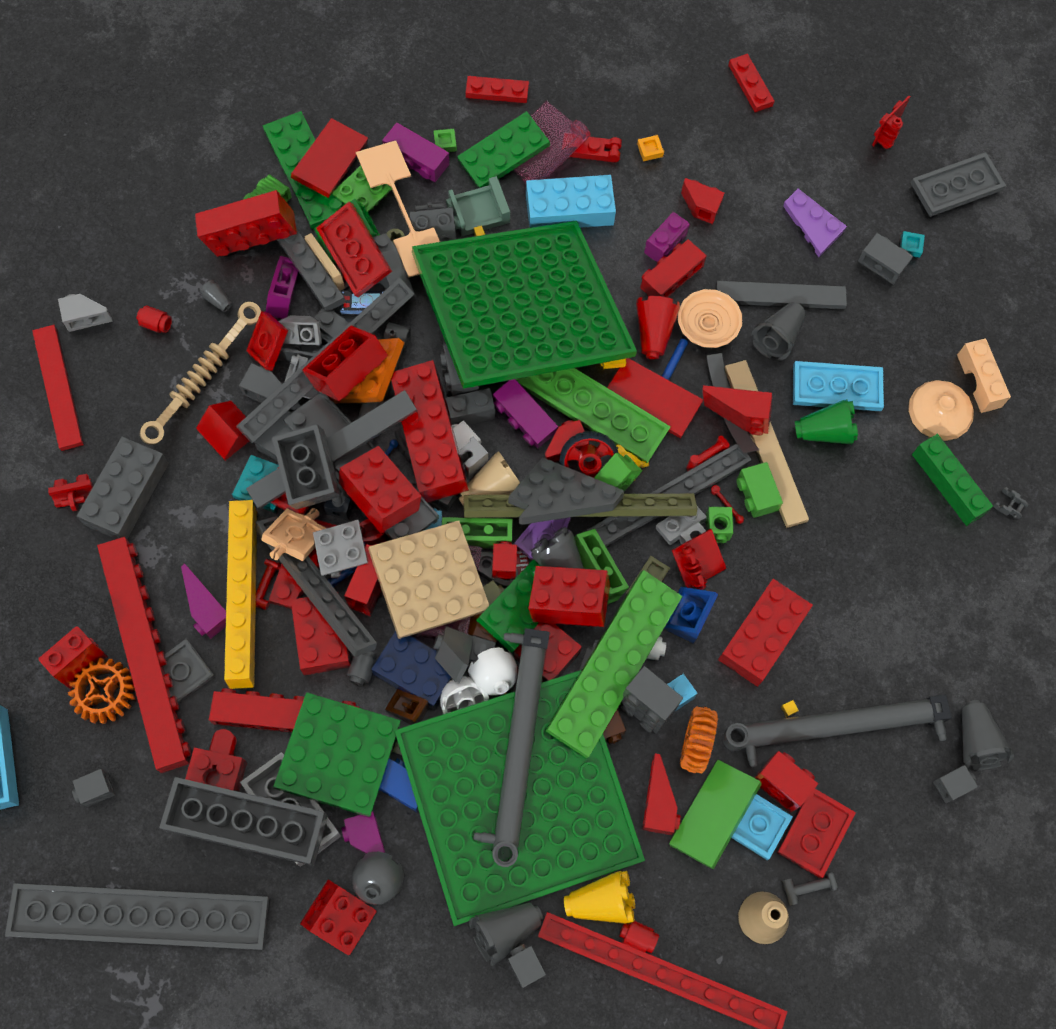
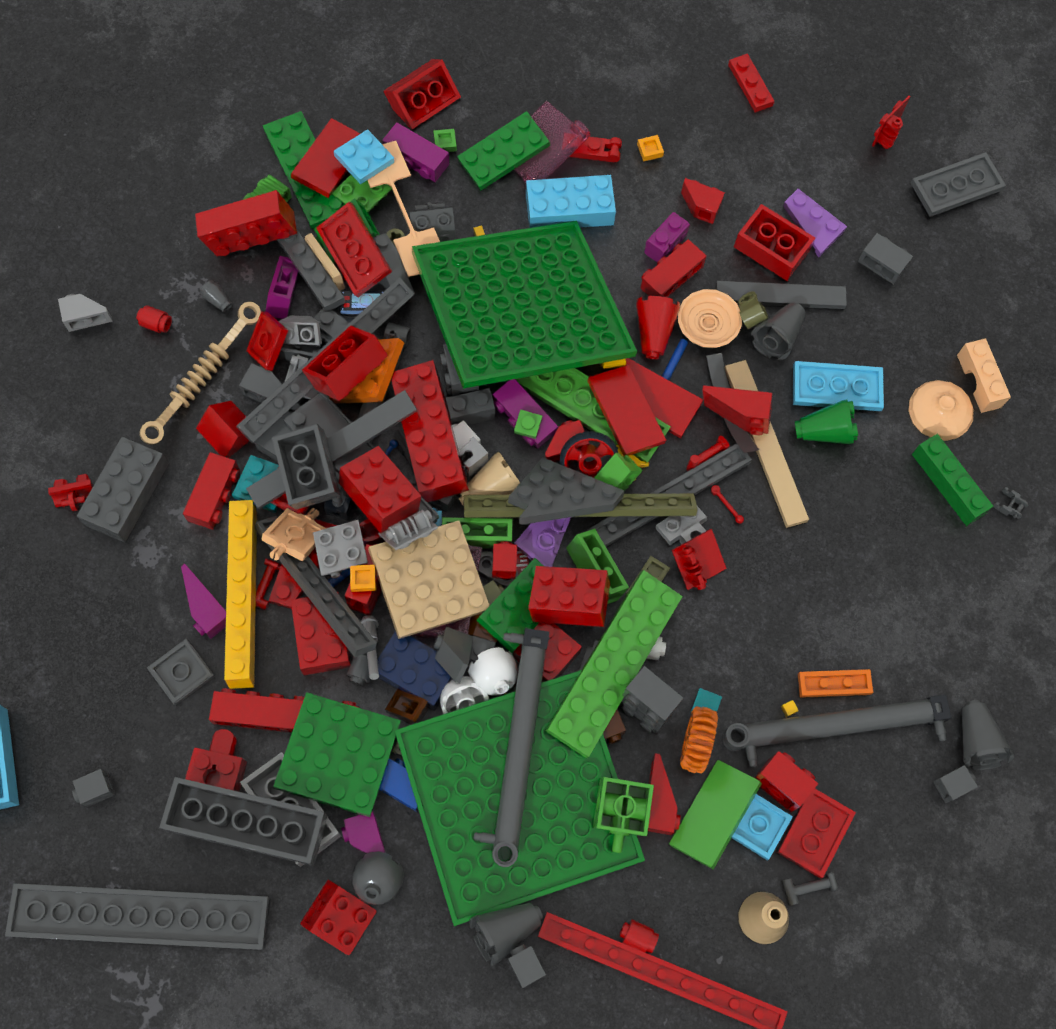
(57, 388): red tile -> none
(71, 655): red panel -> none
(94, 696): orange gear -> none
(143, 655): red brick -> none
(211, 491): none -> red brick
(362, 578): none -> light orange plate
(364, 156): none -> medium azure plate
(371, 625): none -> light grey pin
(408, 530): none -> light grey hinge
(422, 93): none -> red slope
(479, 207): sand green panel -> none
(497, 89): red plate -> none
(528, 424): none -> bright green plate
(558, 551): dark grey cone -> none
(603, 900): yellow cone -> none
(623, 809): none -> bright green piece
(626, 410): none -> red tile
(683, 688): medium azure brick -> none
(691, 613): blue slope -> none
(707, 699): none -> teal tile
(721, 515): bright green brick -> none
(751, 310): none -> olive piece
(759, 490): bright green brick -> none
(765, 632): red brick -> none
(774, 242): none -> red brick
(835, 683): none -> orange plate
(912, 243): teal plate -> none

